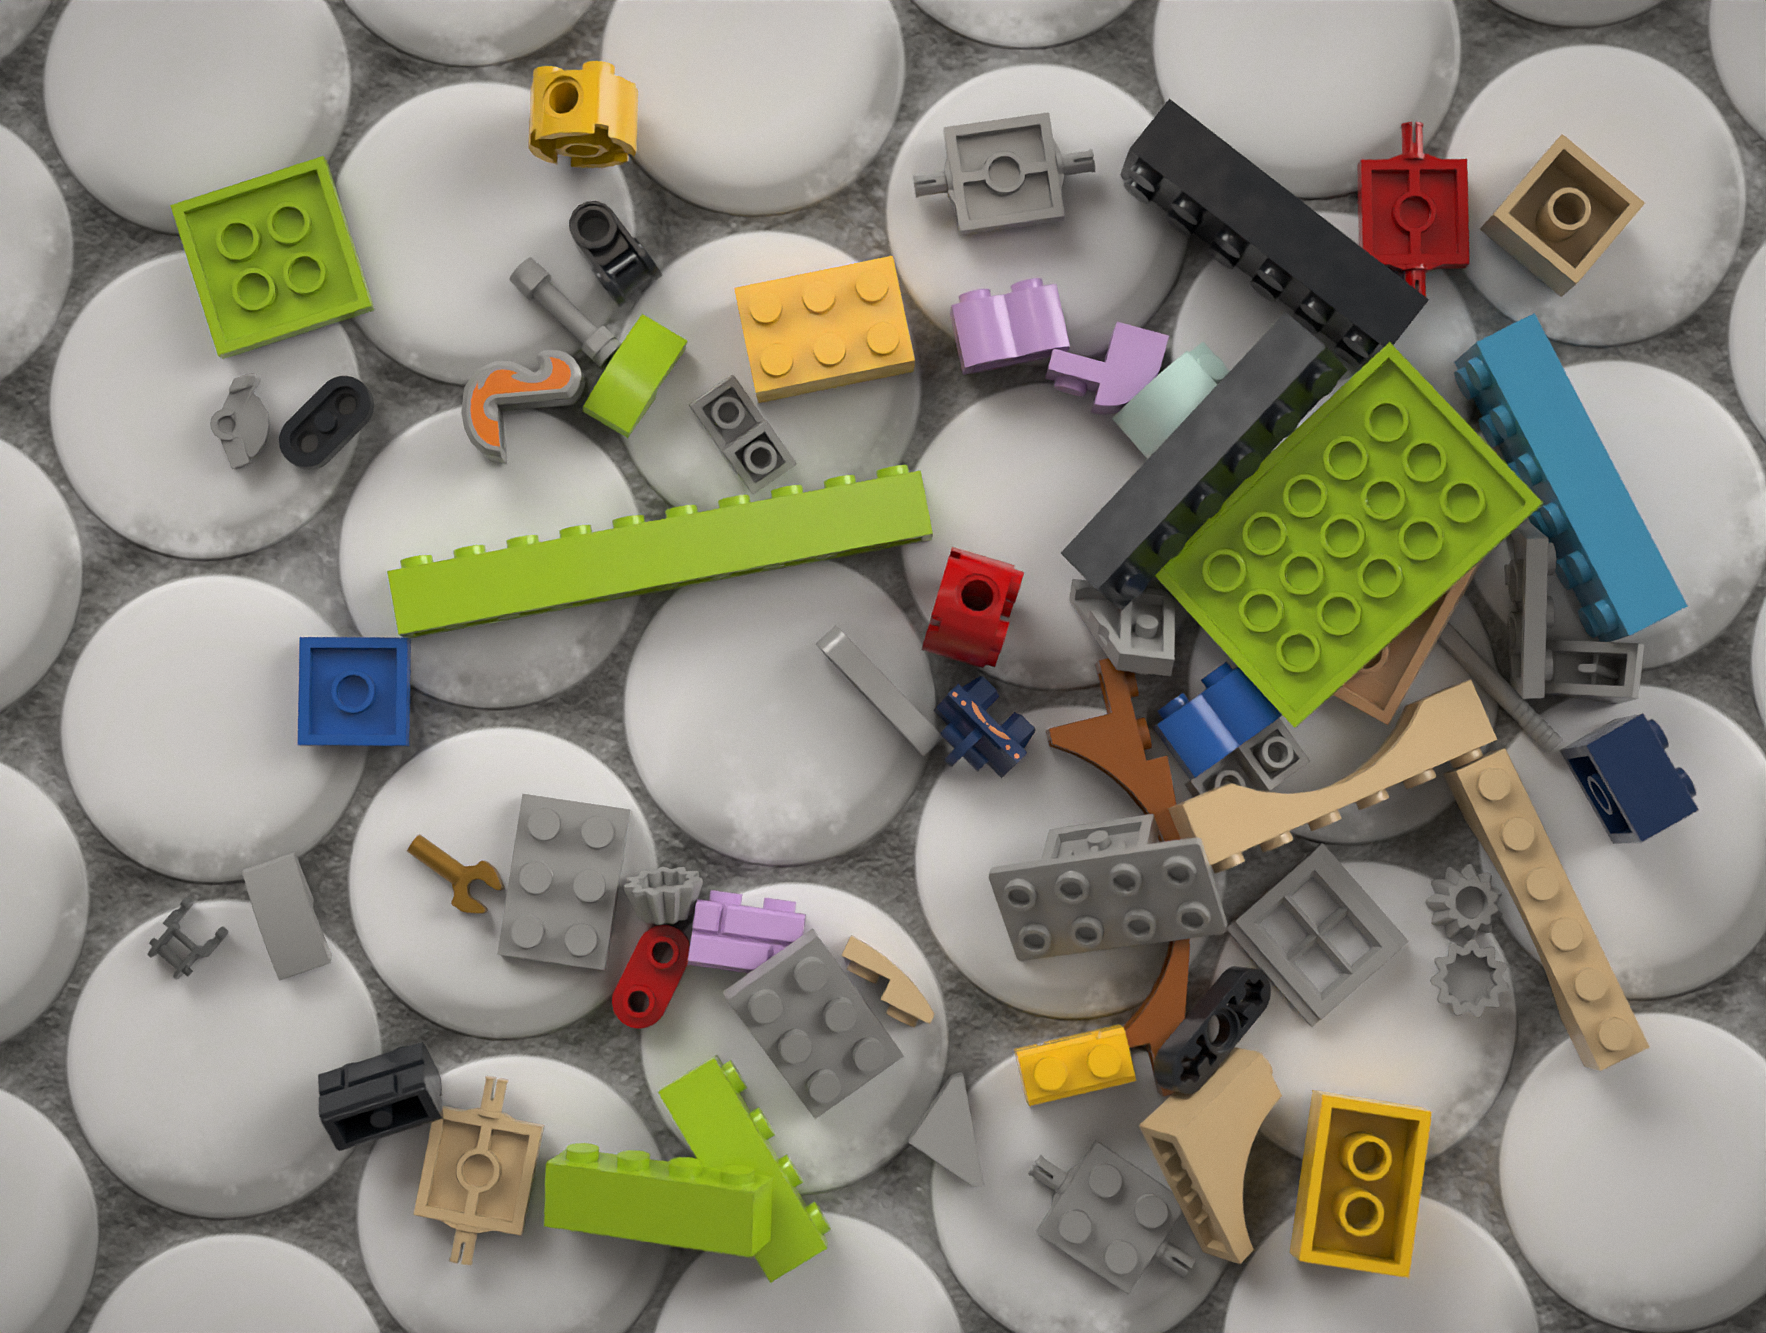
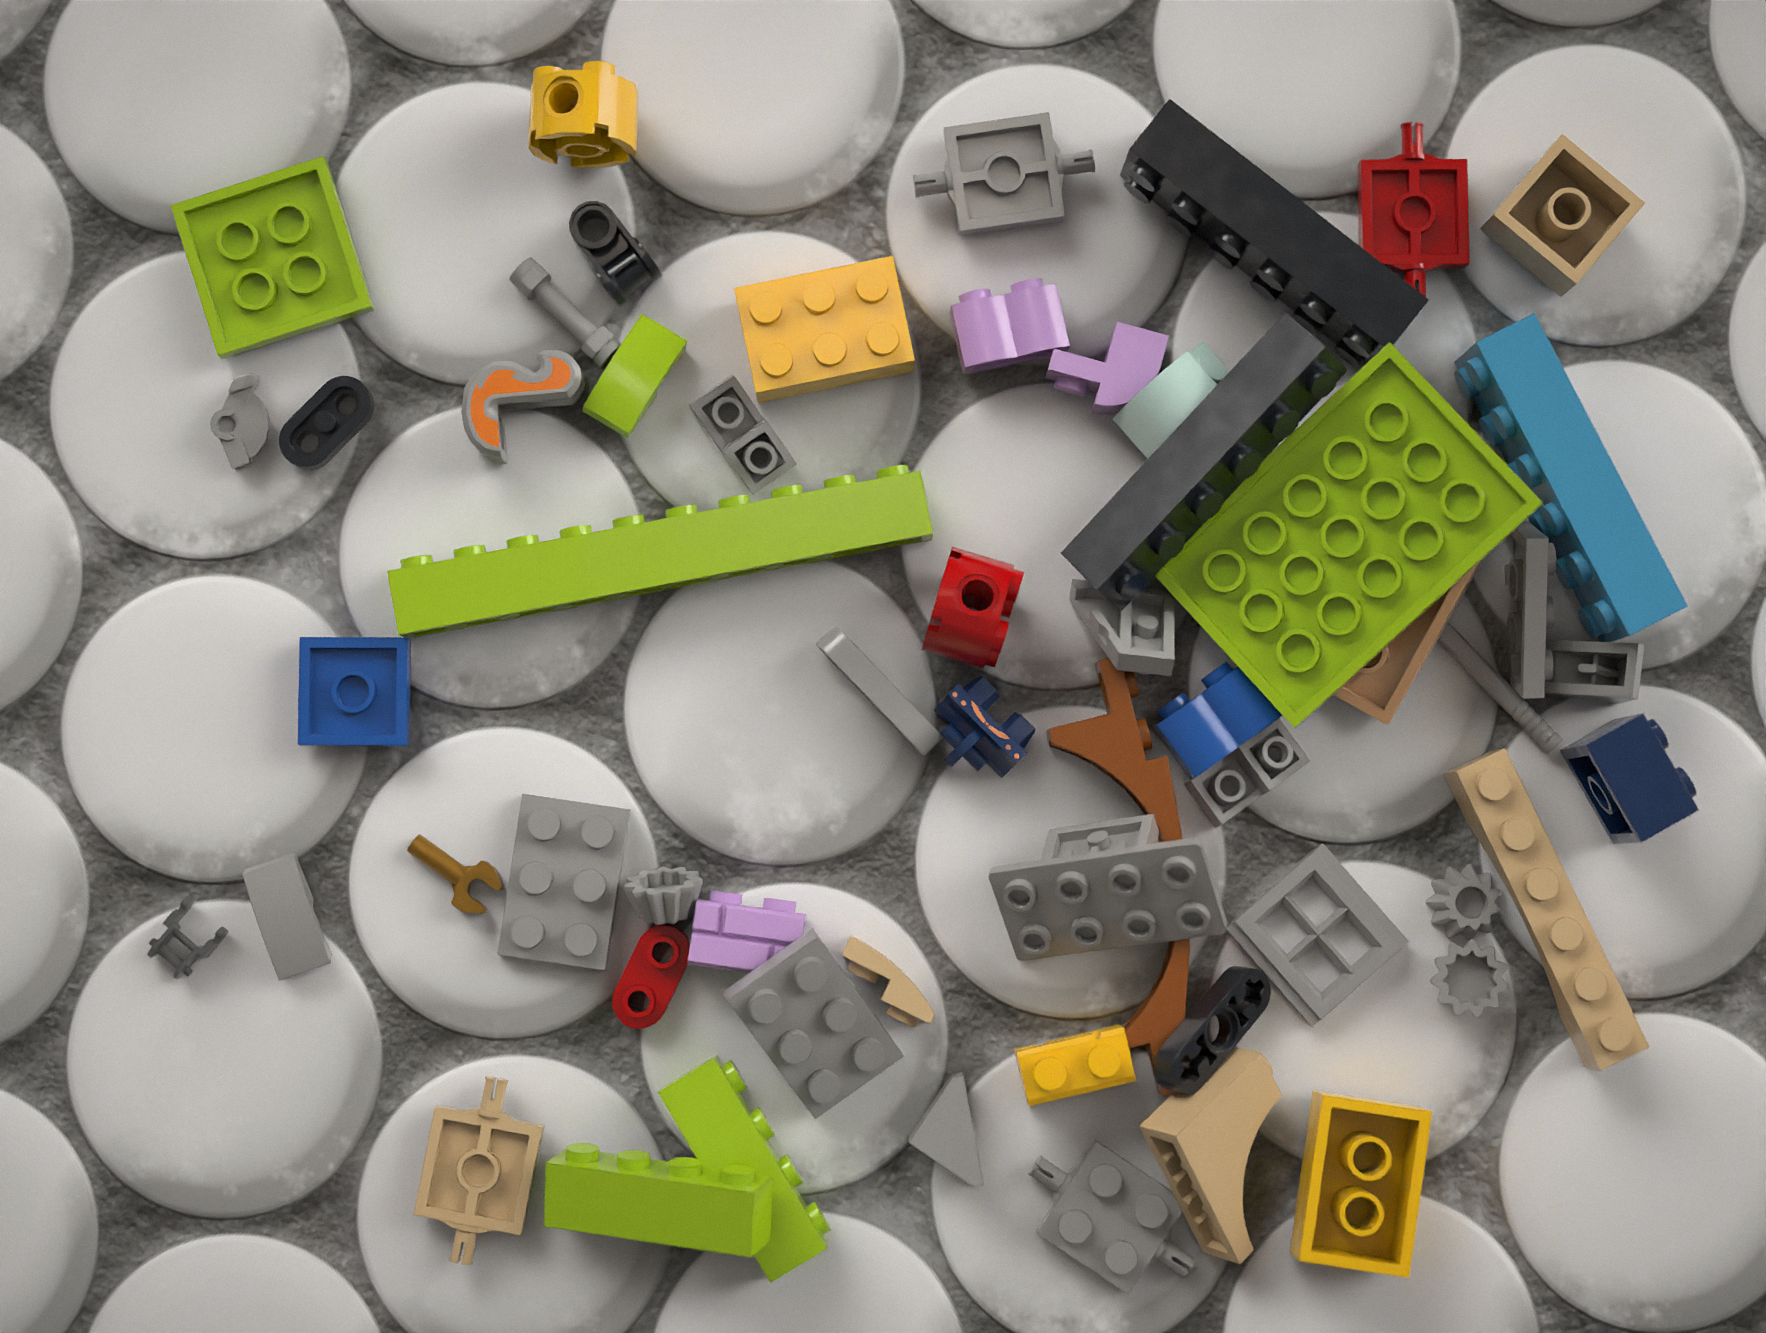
(380, 1096): black brick -> none
(1427, 734): tan arch -> none

